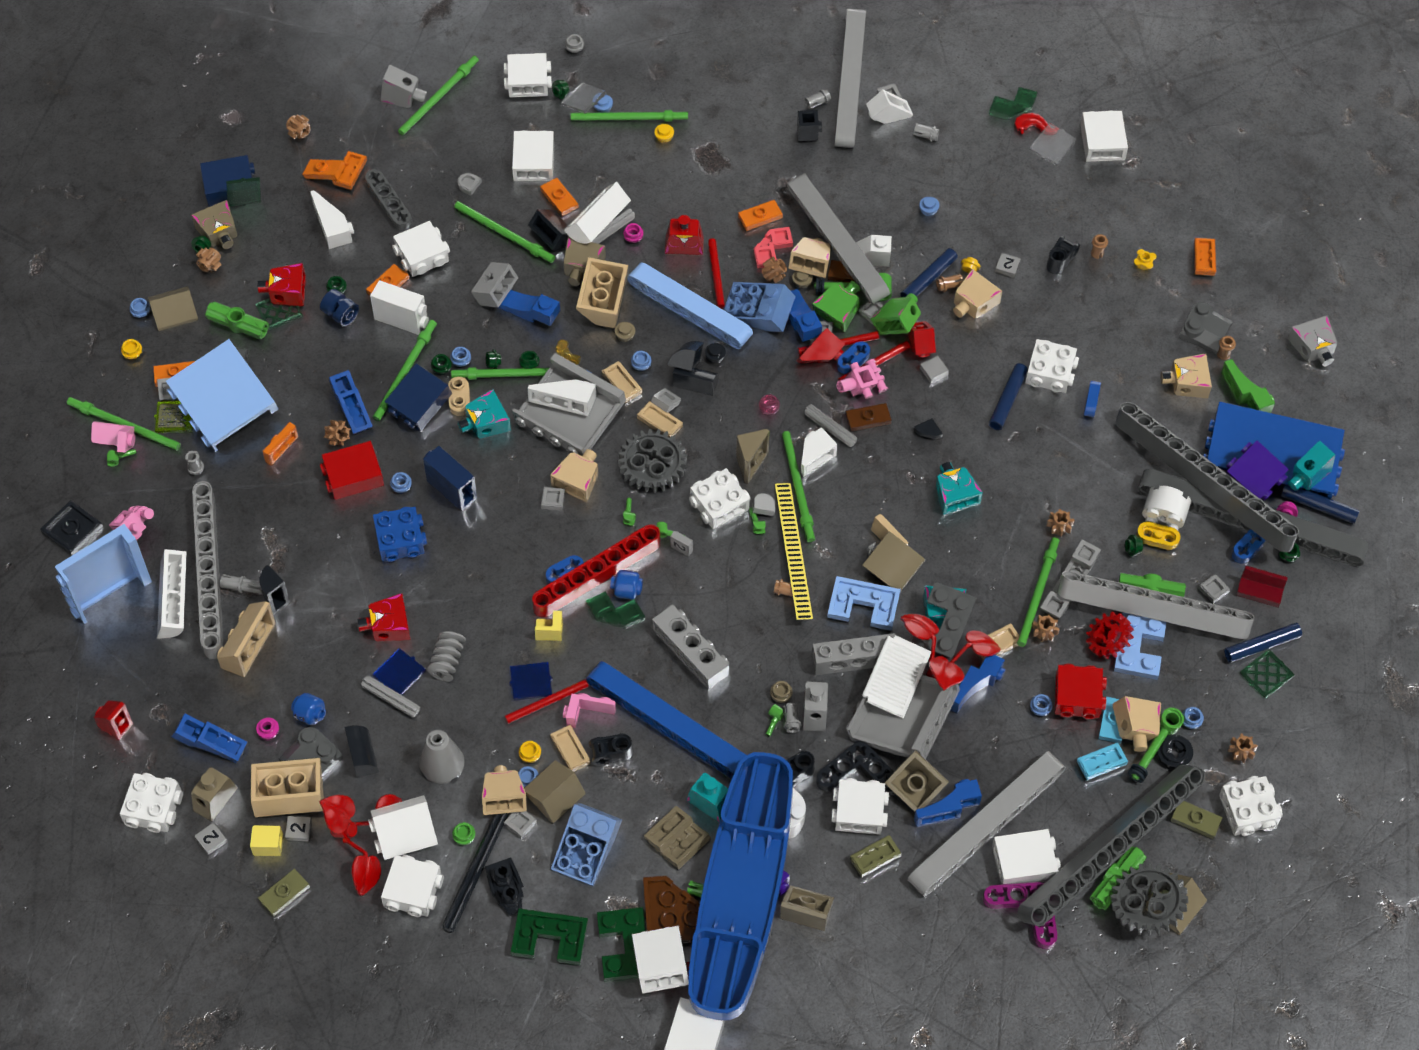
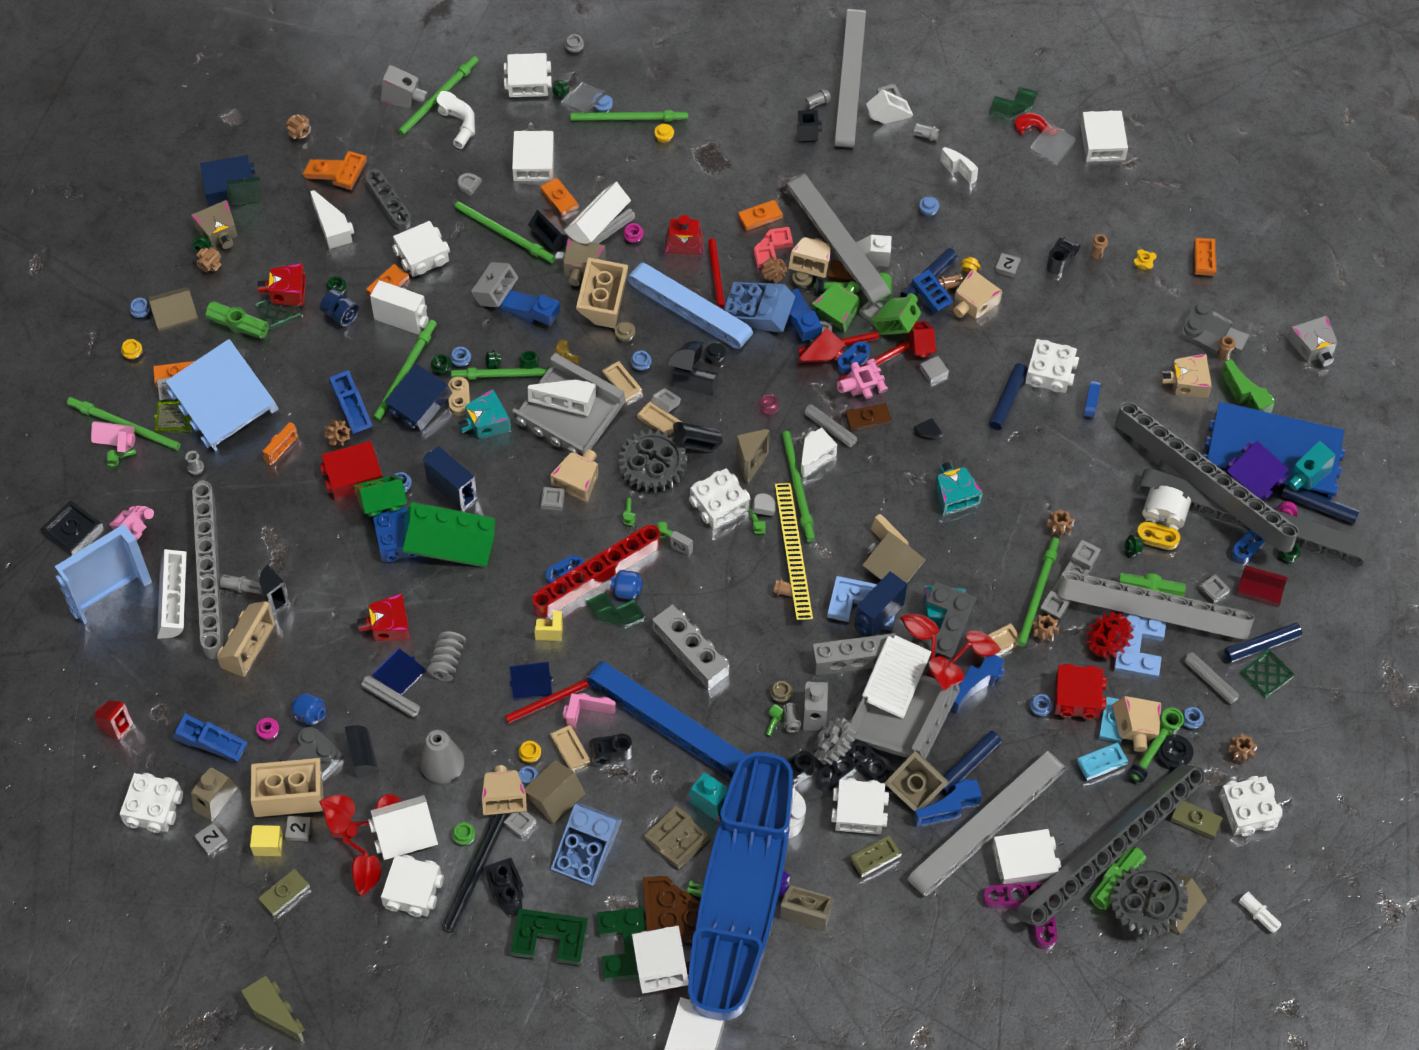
(268, 1007): none -> olive slope
(380, 495): none -> green slope
(447, 534): none -> green slope
(455, 107): none -> white piece
(697, 437): none -> black brick
(834, 741): none -> light grey gear
(880, 605): none -> dark blue brick
(929, 300): none -> blue slope
(957, 162): none -> white slope
(971, 760): none -> dark blue piece
(1211, 678): none -> light grey axle
(1240, 339): none -> light grey tile
(1260, 912): none -> white axle

